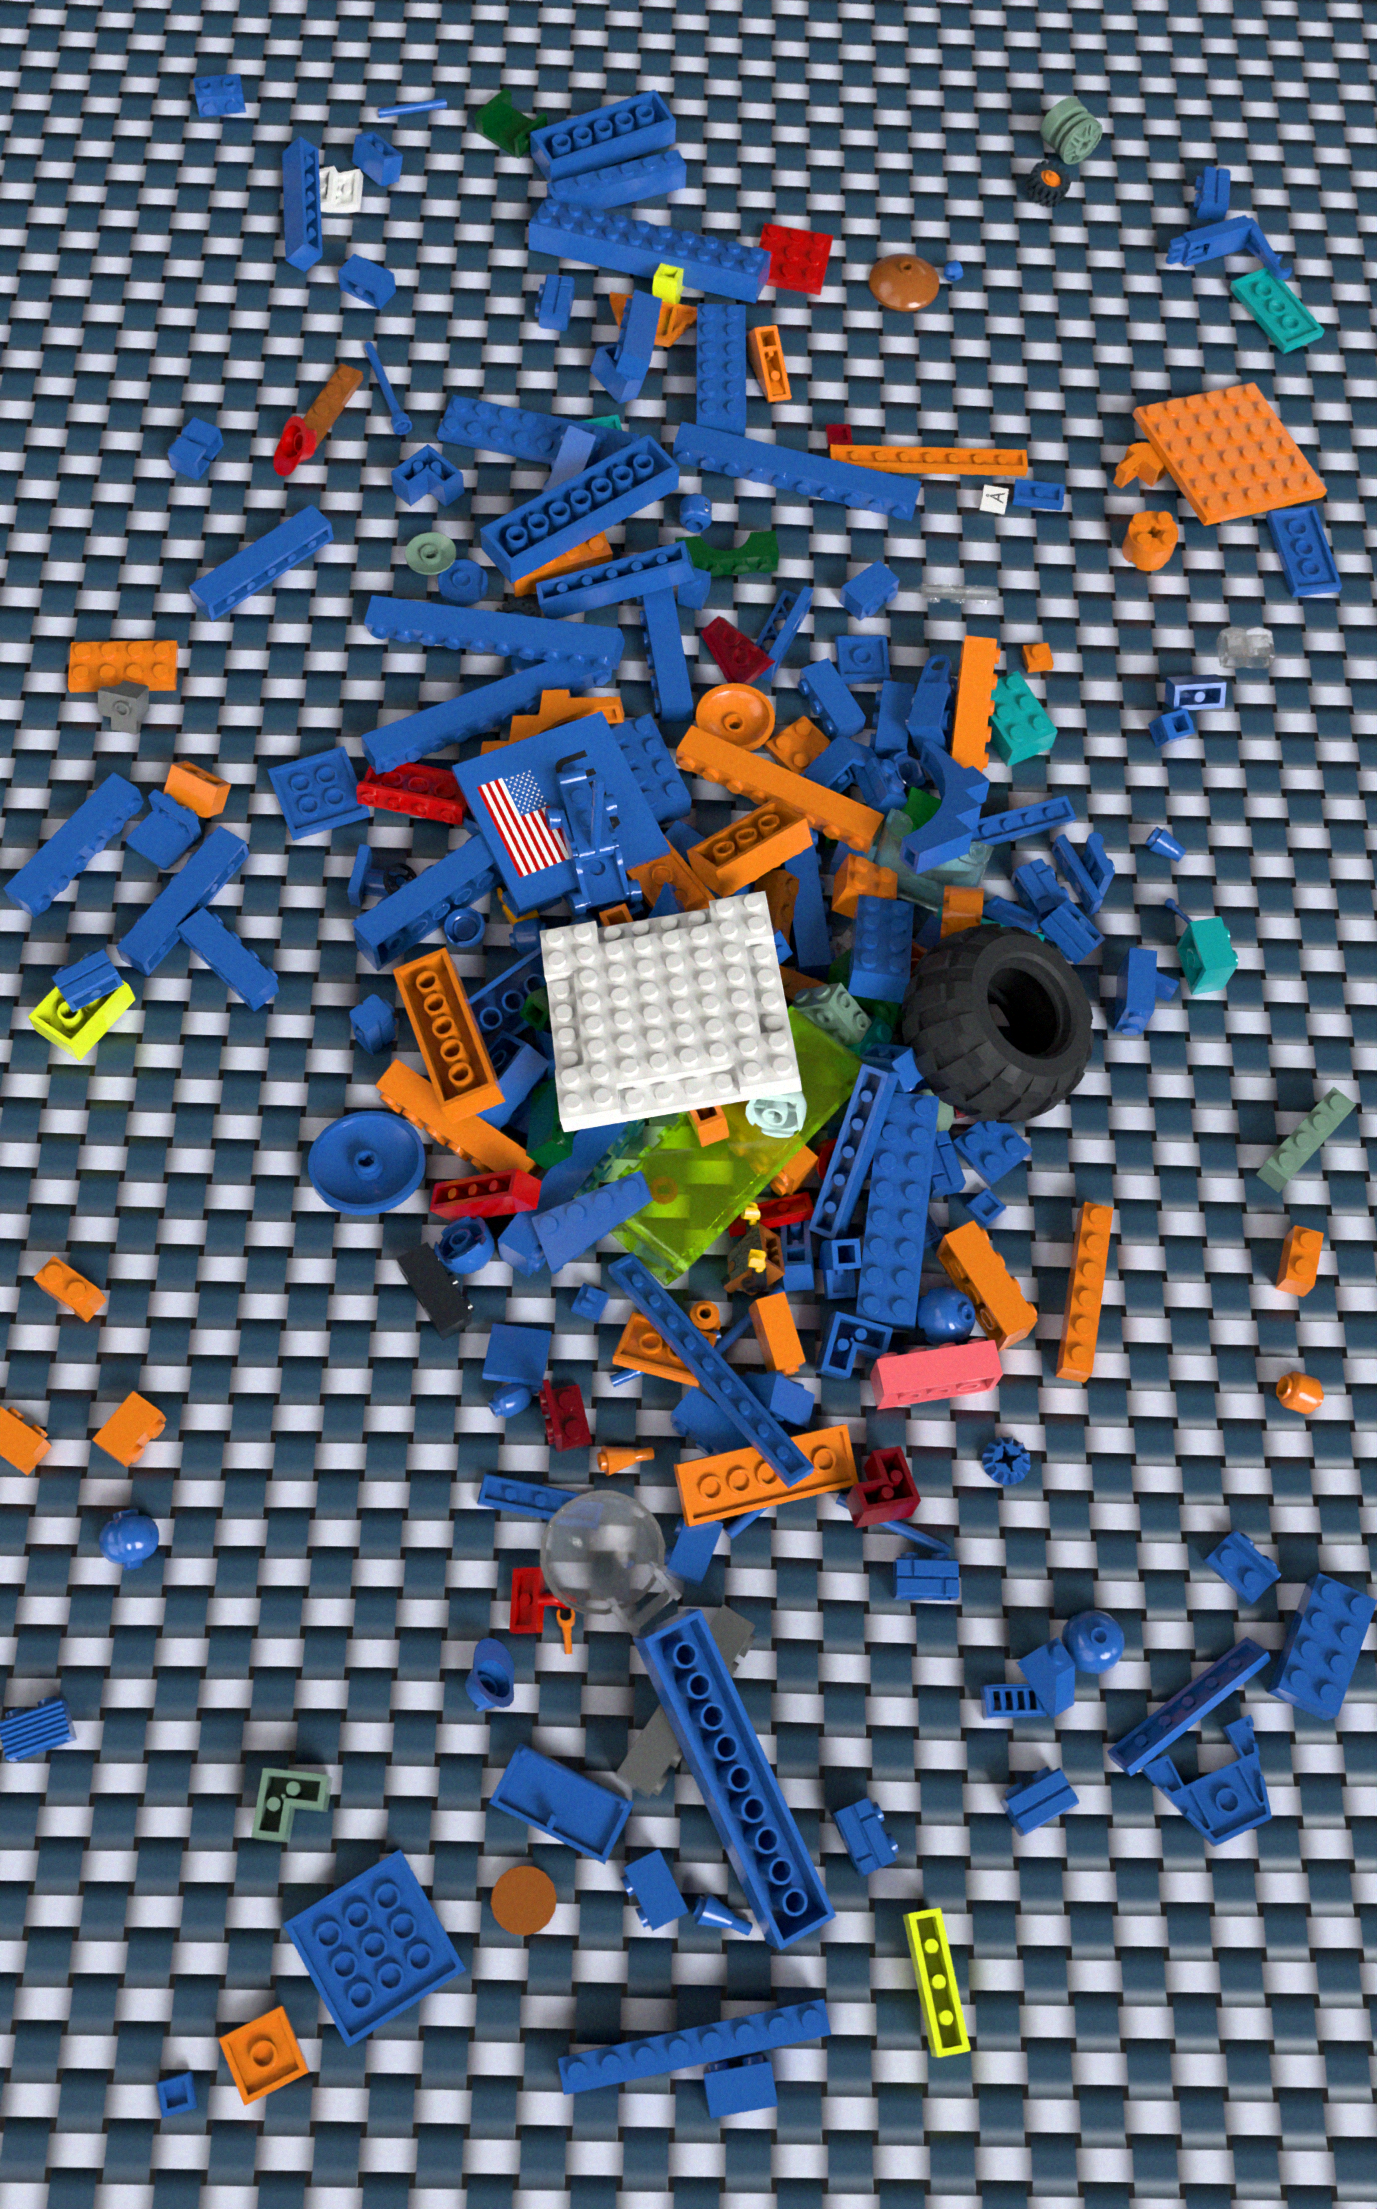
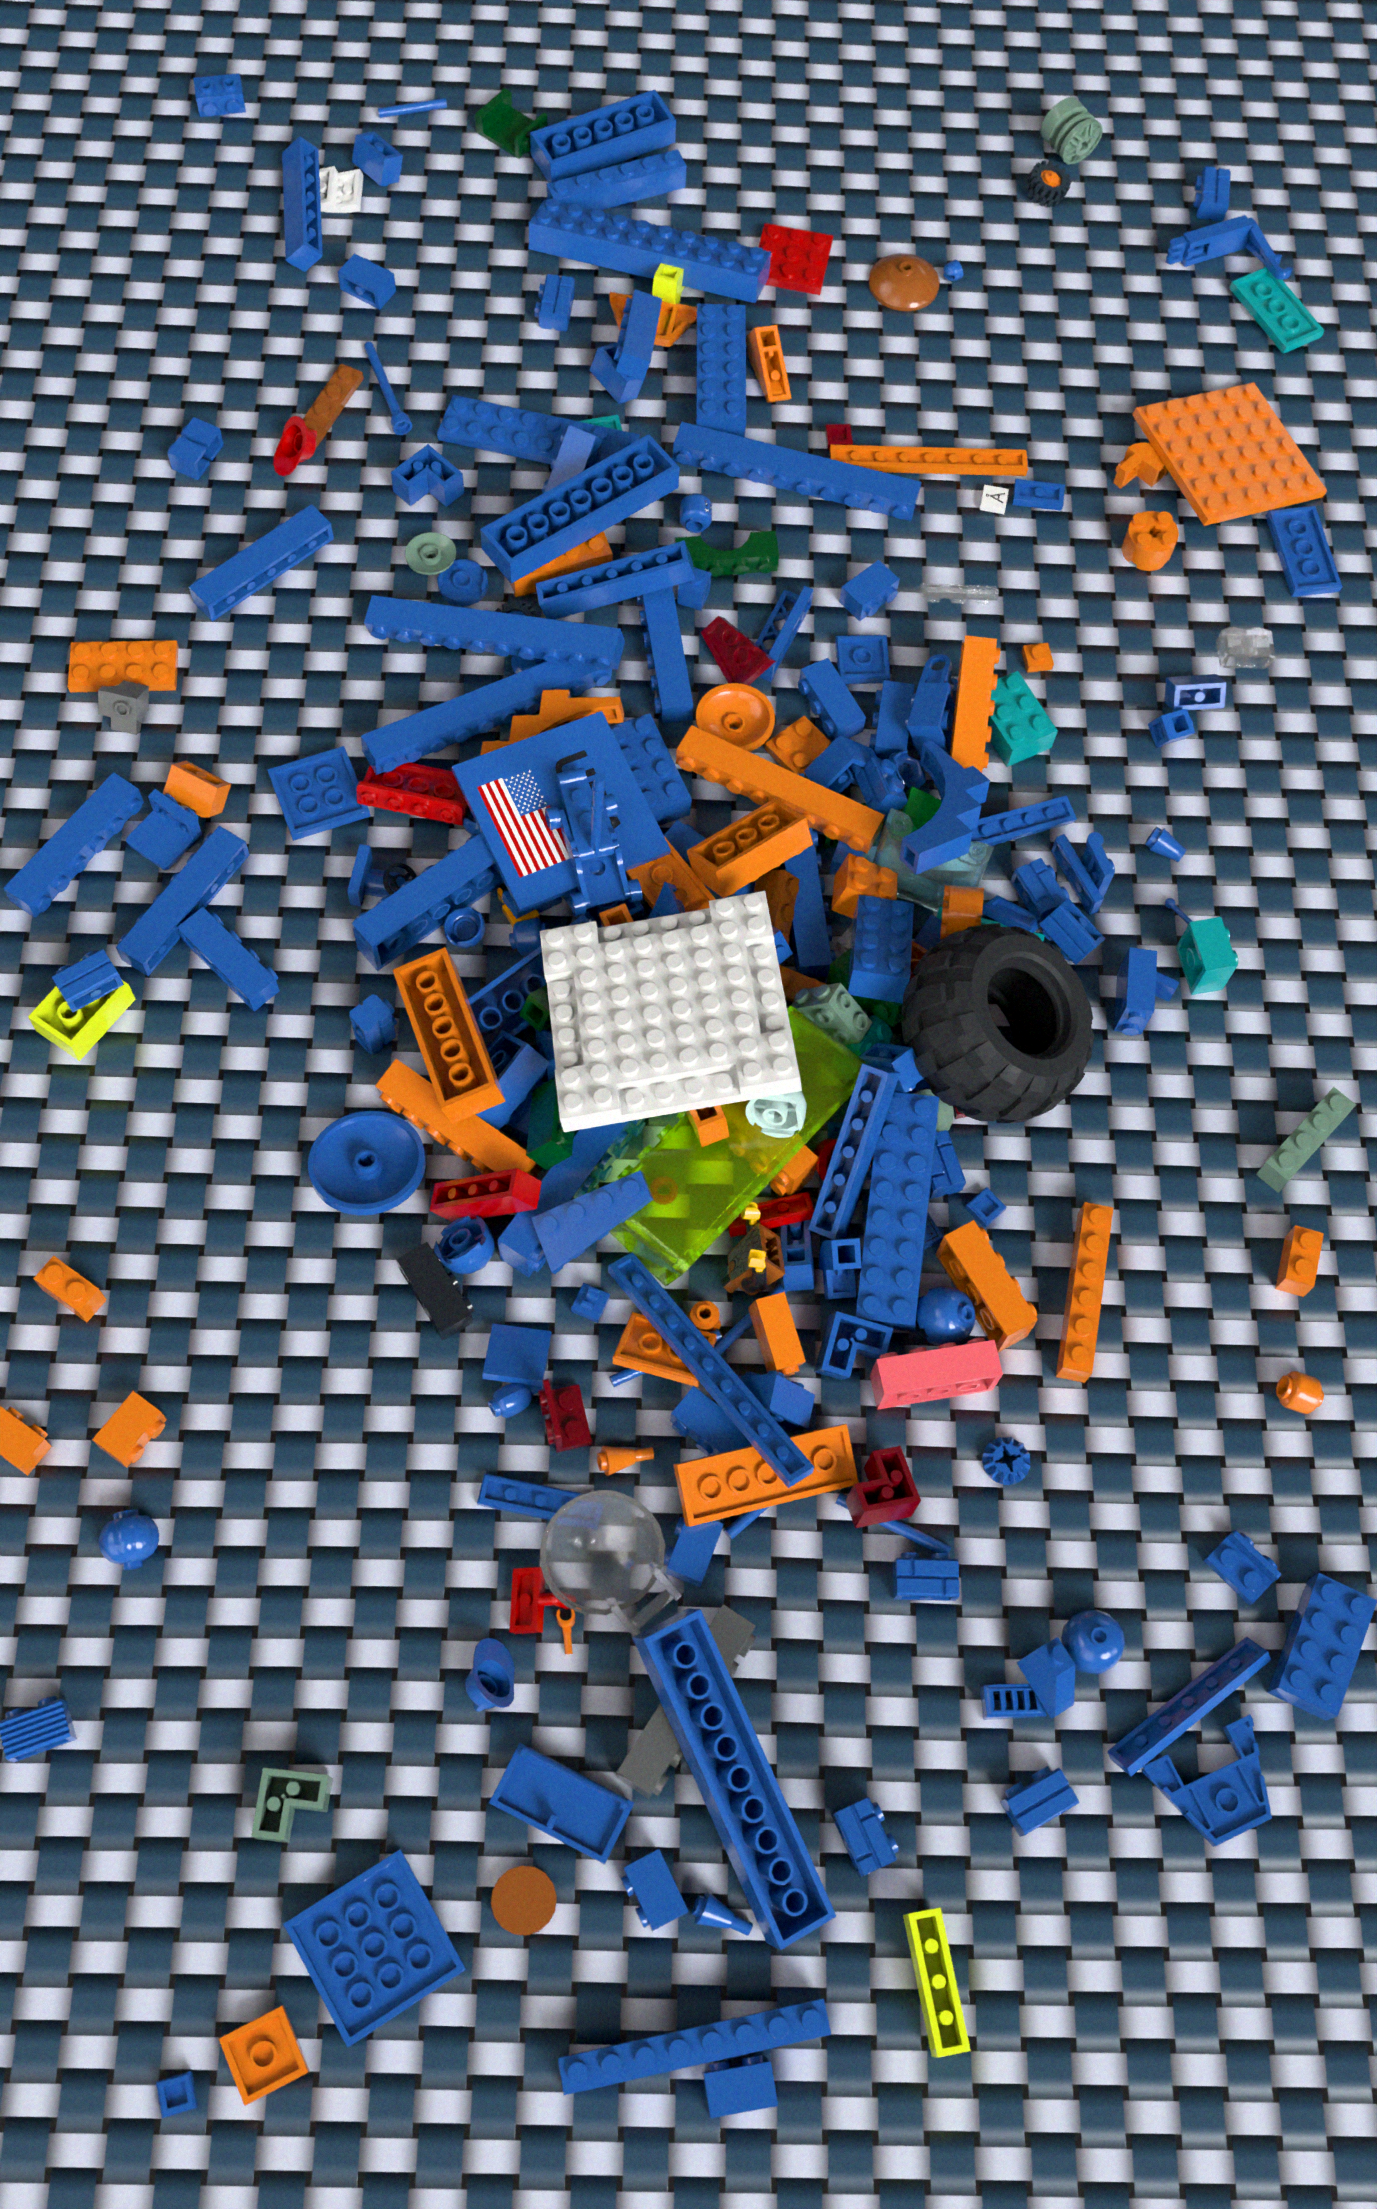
(991, 1149): blue plate -> none

